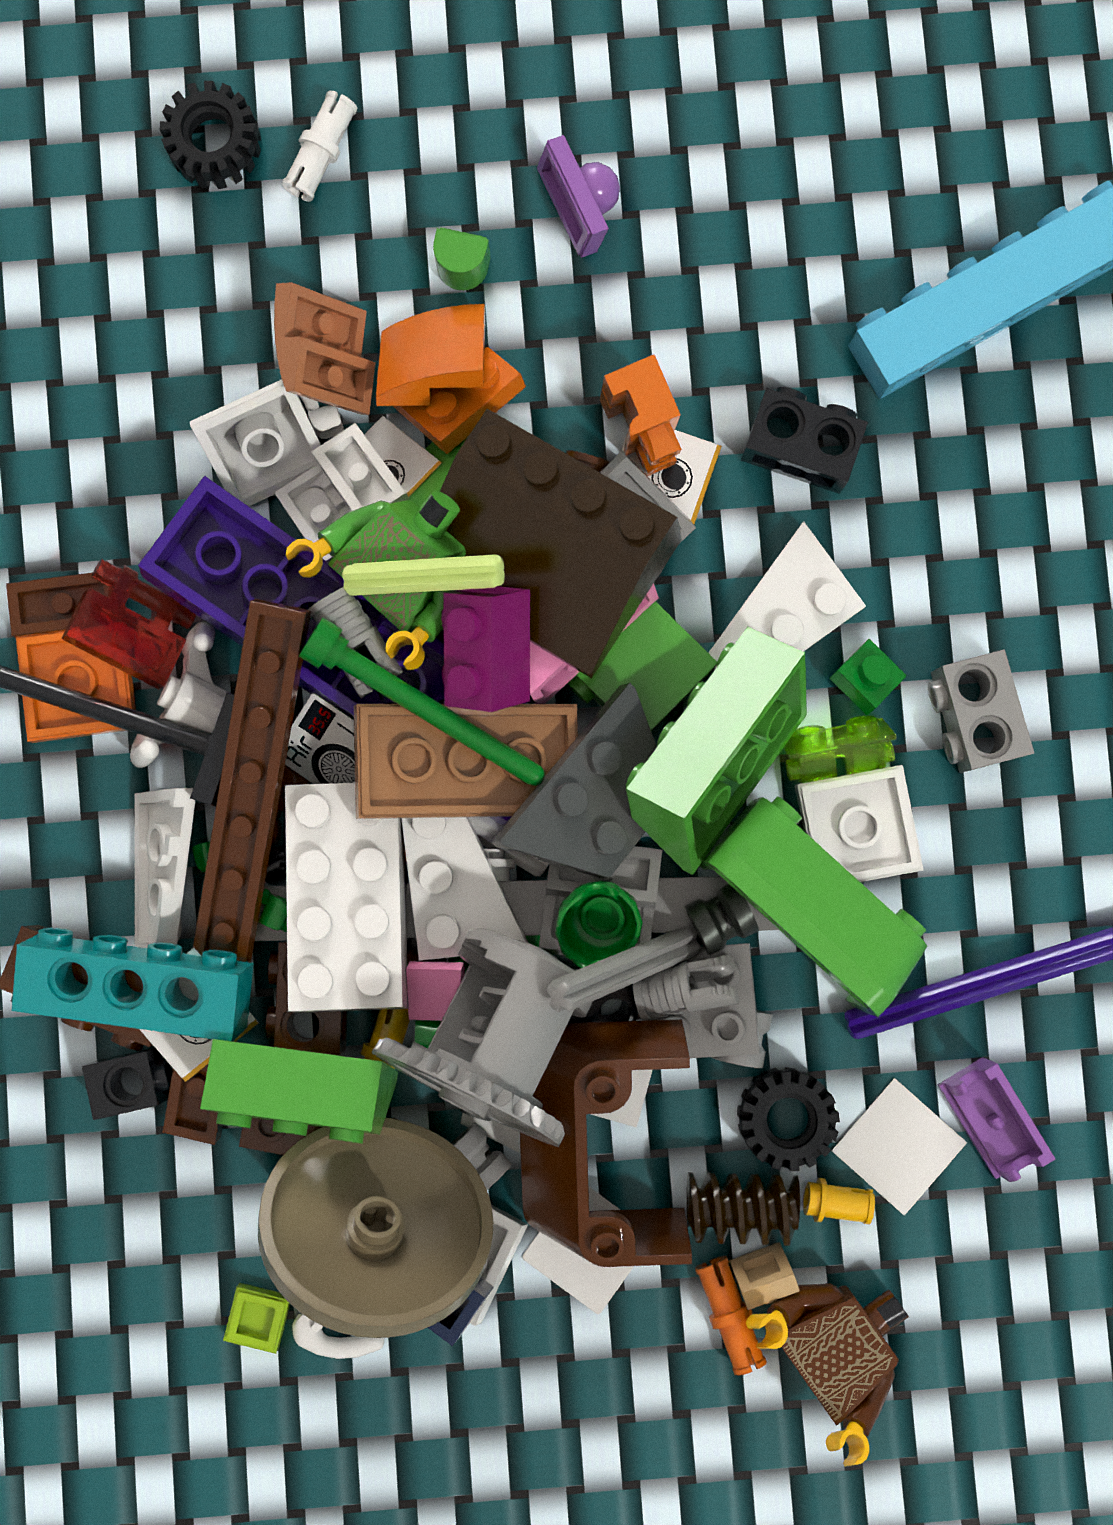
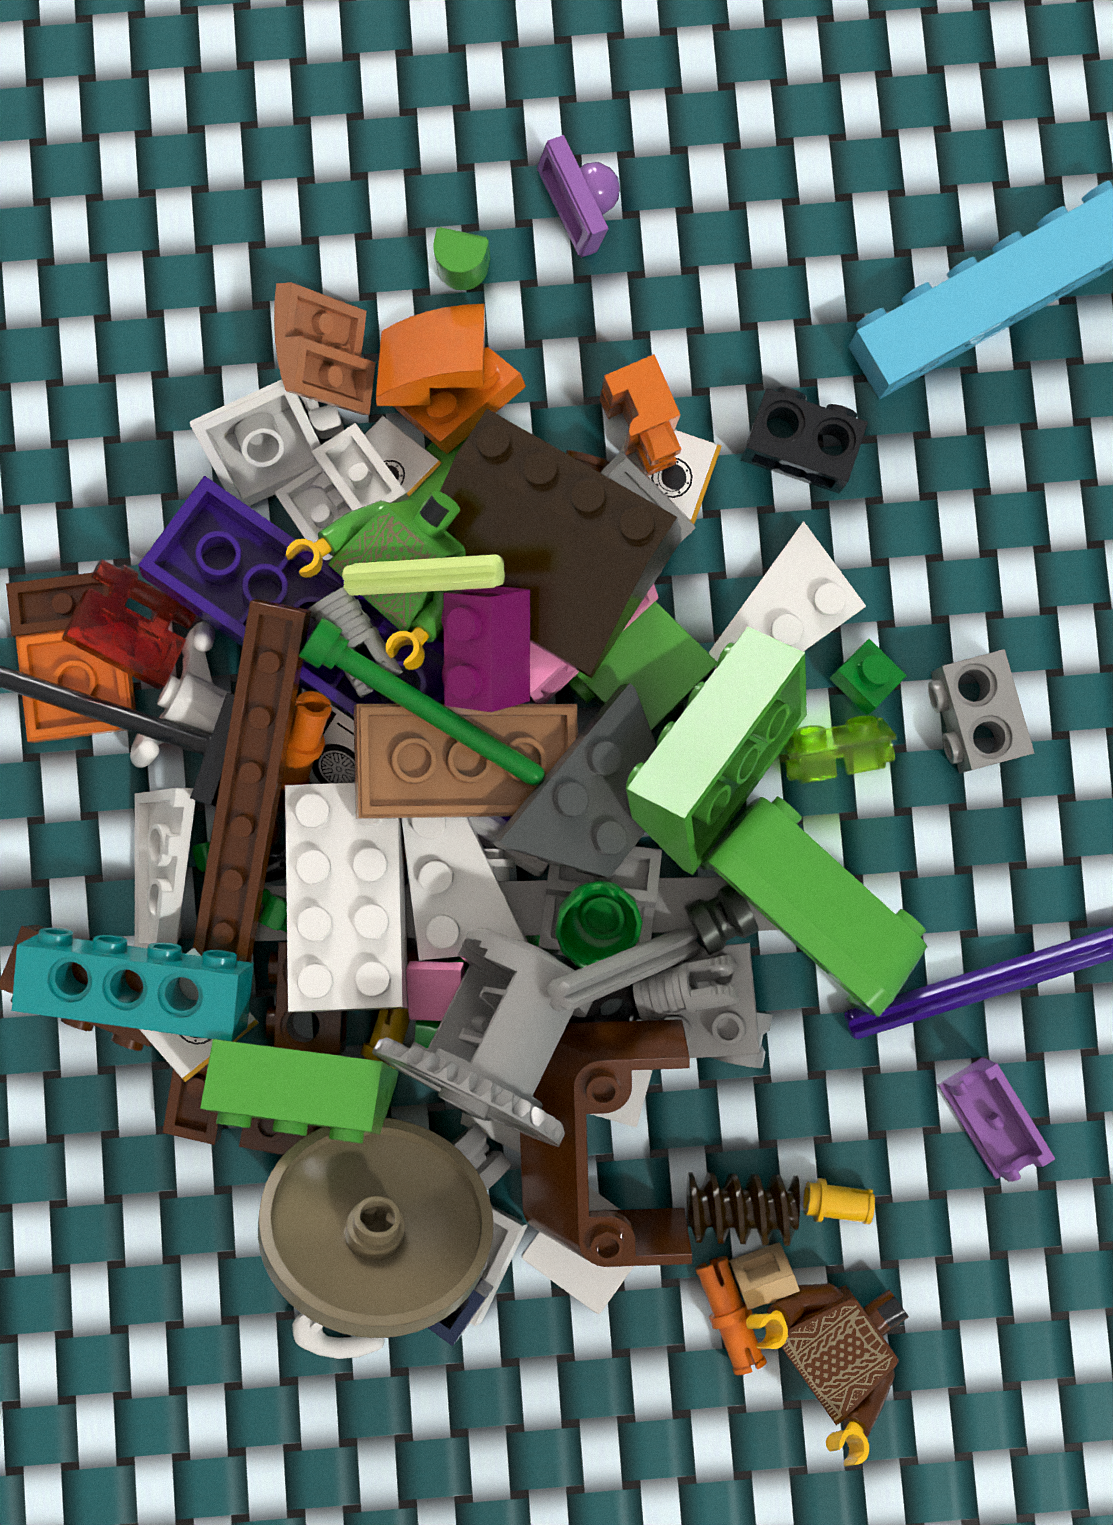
(105, 1087): black brick -> none
(202, 107): black tyre -> none
(257, 1318): lime tile -> none
(306, 737): none -> orange pin
(319, 146): white pin -> none
(819, 1128): black tyre -> none
(863, 822): white plate -> none
(899, 1146): white sticker -> none

